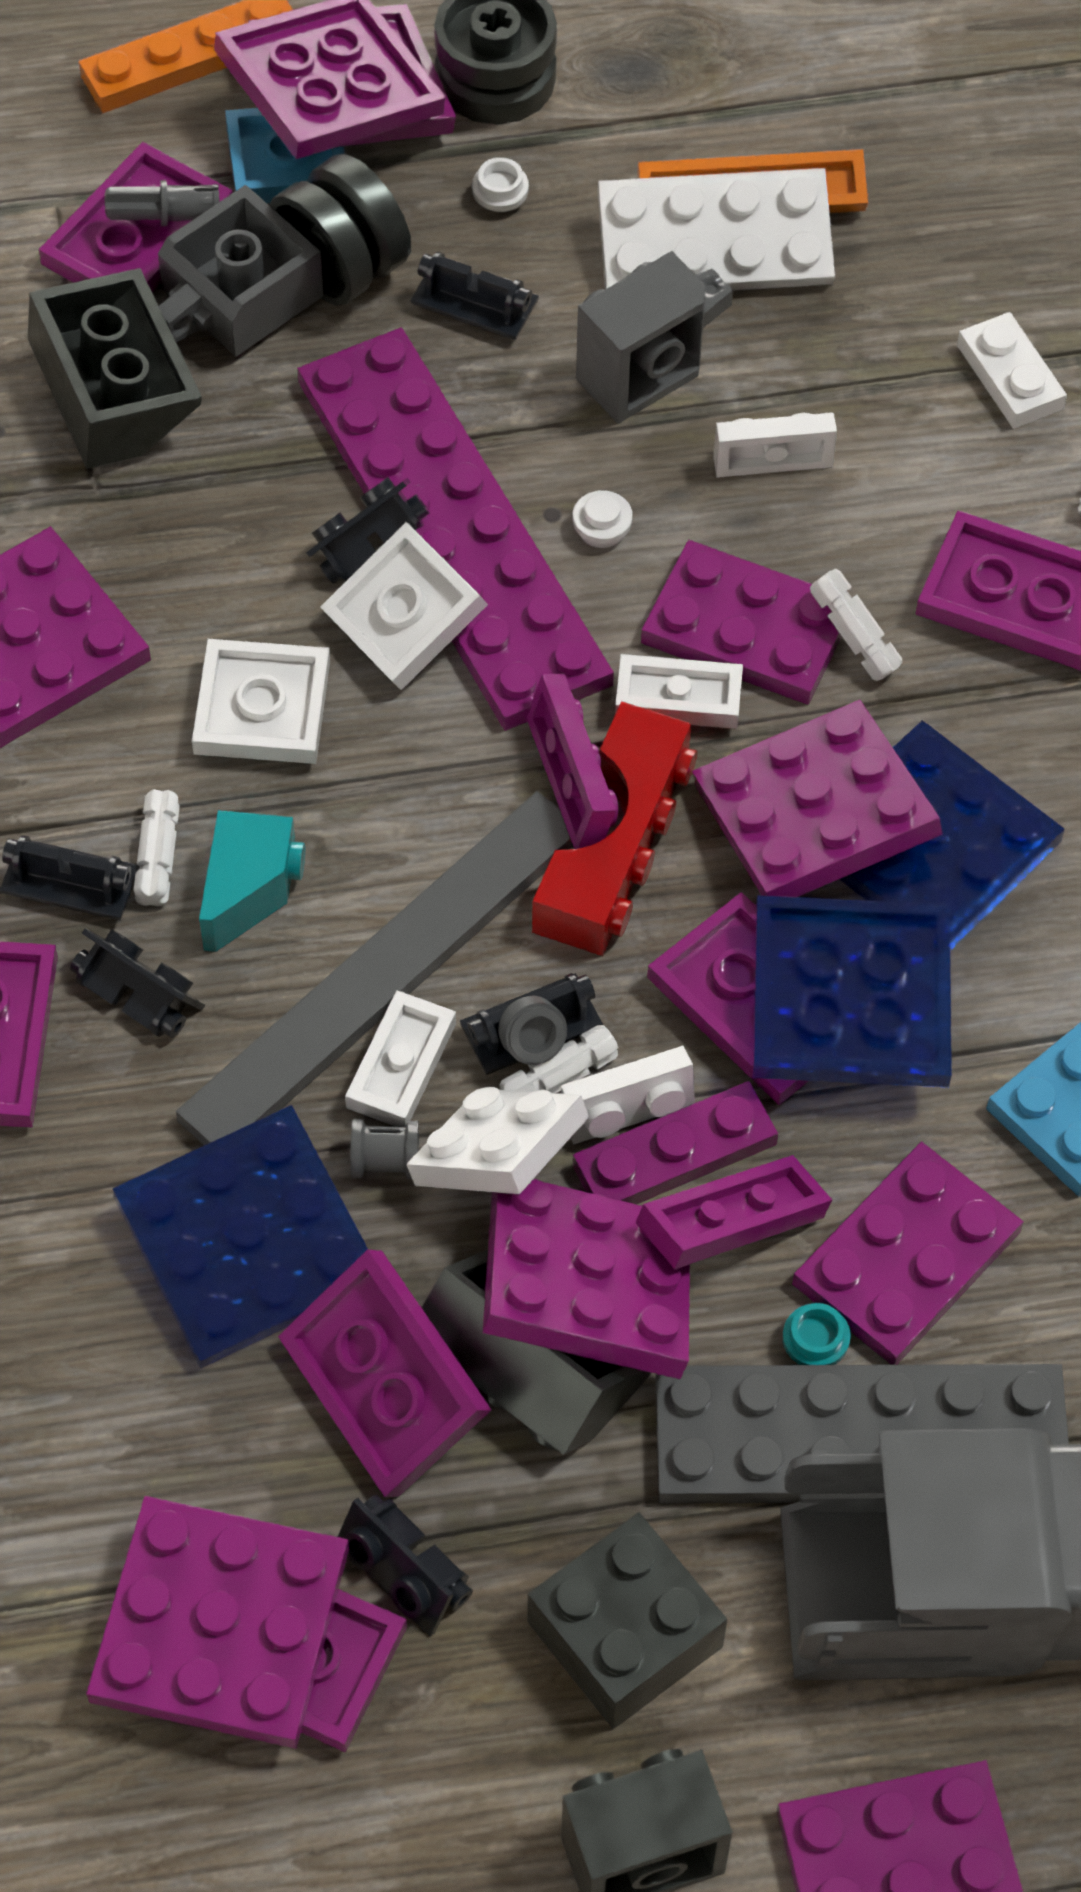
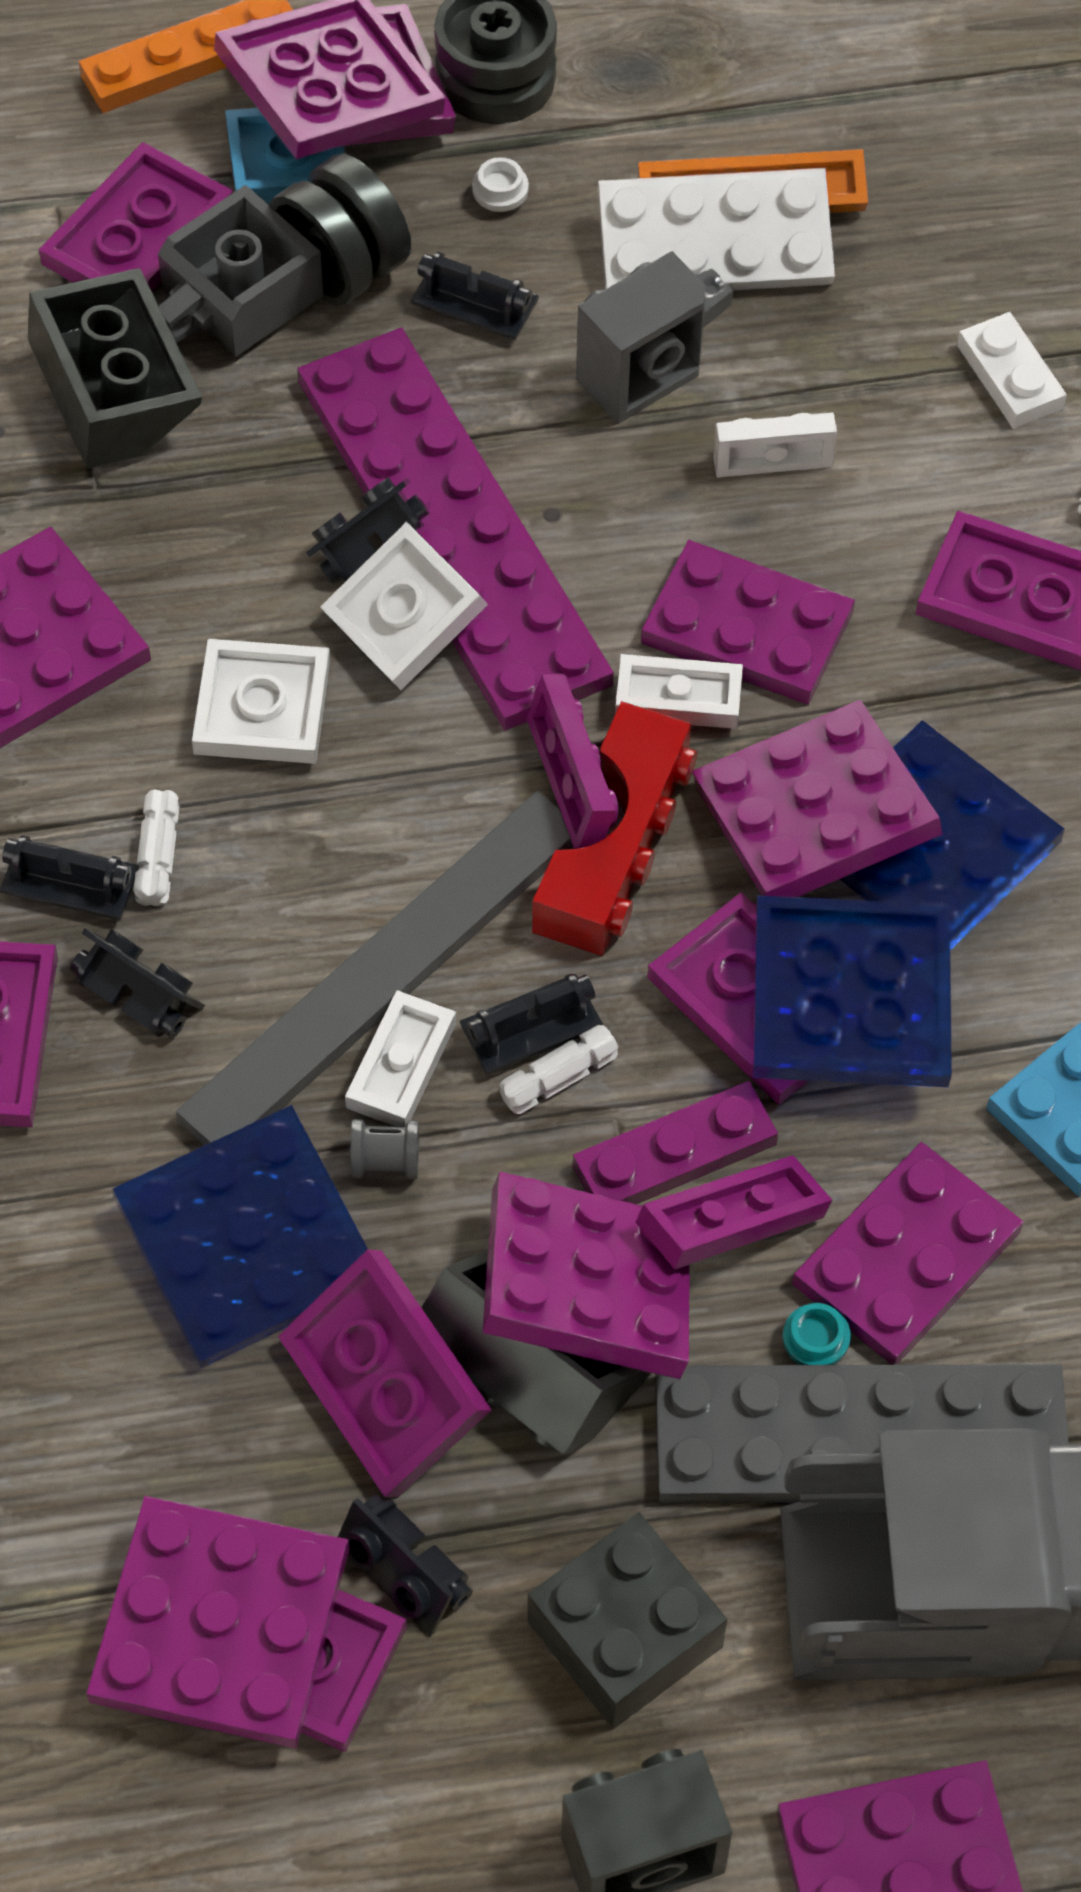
(160, 203): dark grey axle -> none
(247, 874): teal slope -> none
(498, 1140): white plate -> none
(532, 1030): dark grey tile -> none
(602, 518): white plate -> none
(634, 1093): white plate -> none
(856, 624): white axle -> none

